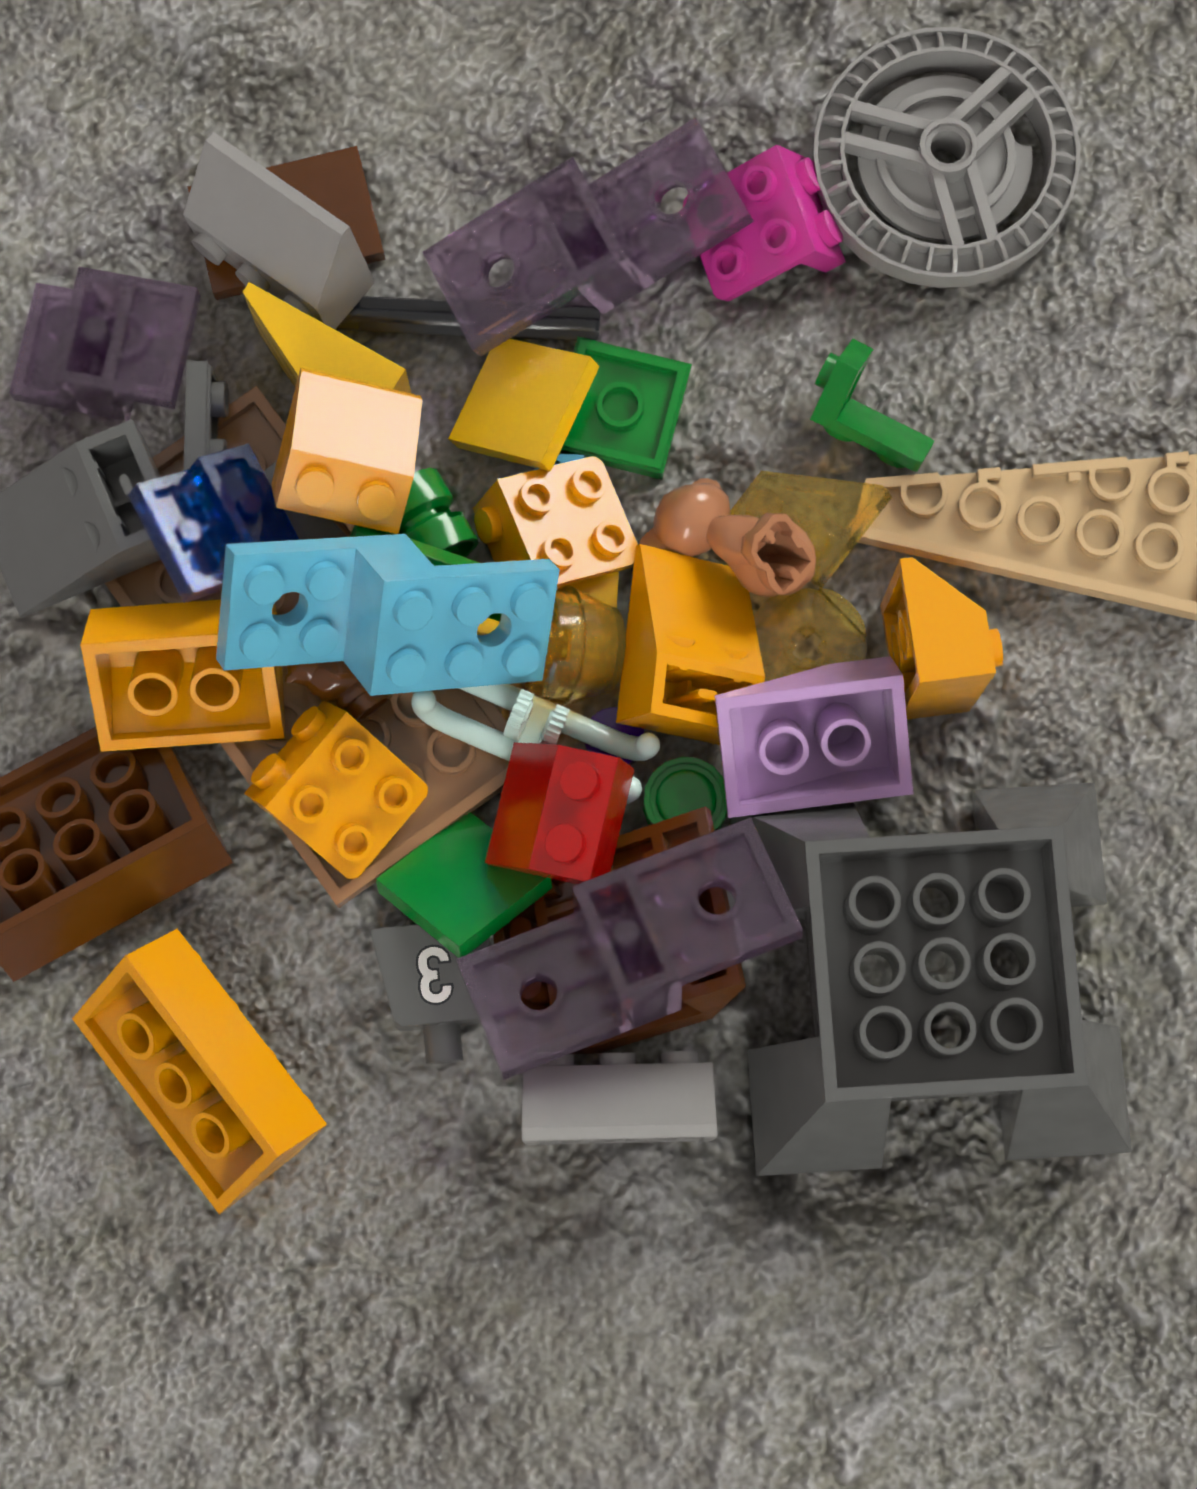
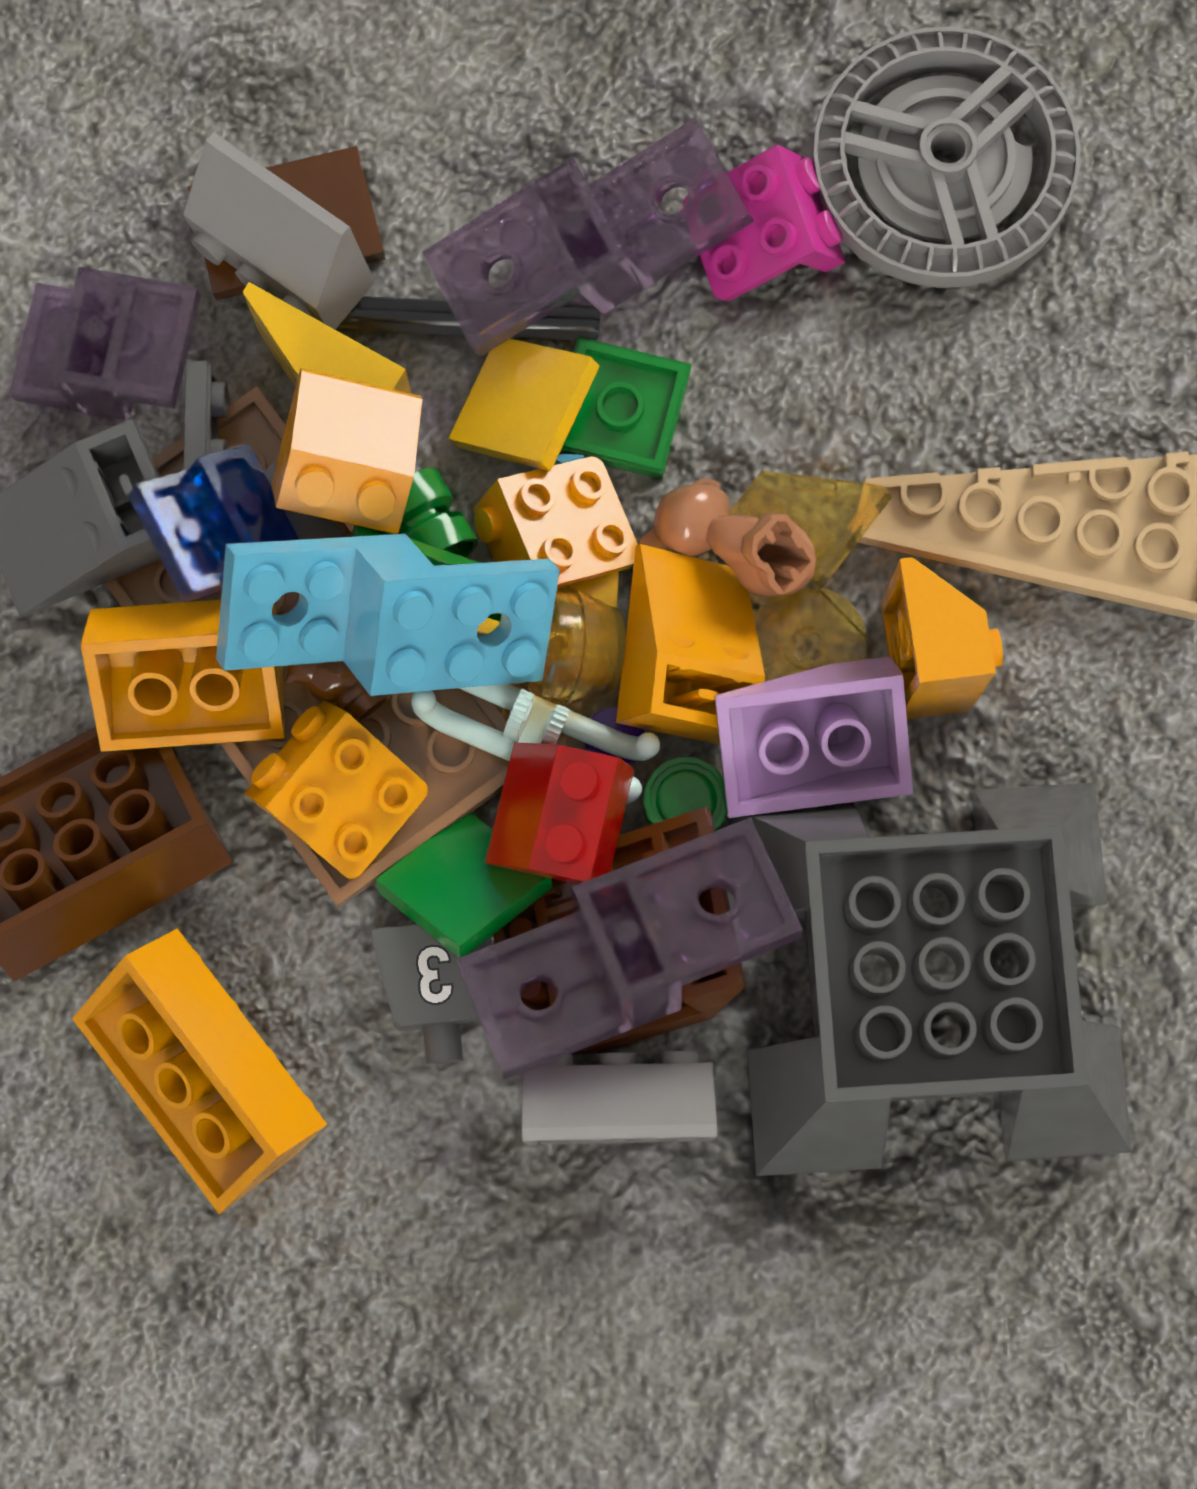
(856, 422): green bracket -> none

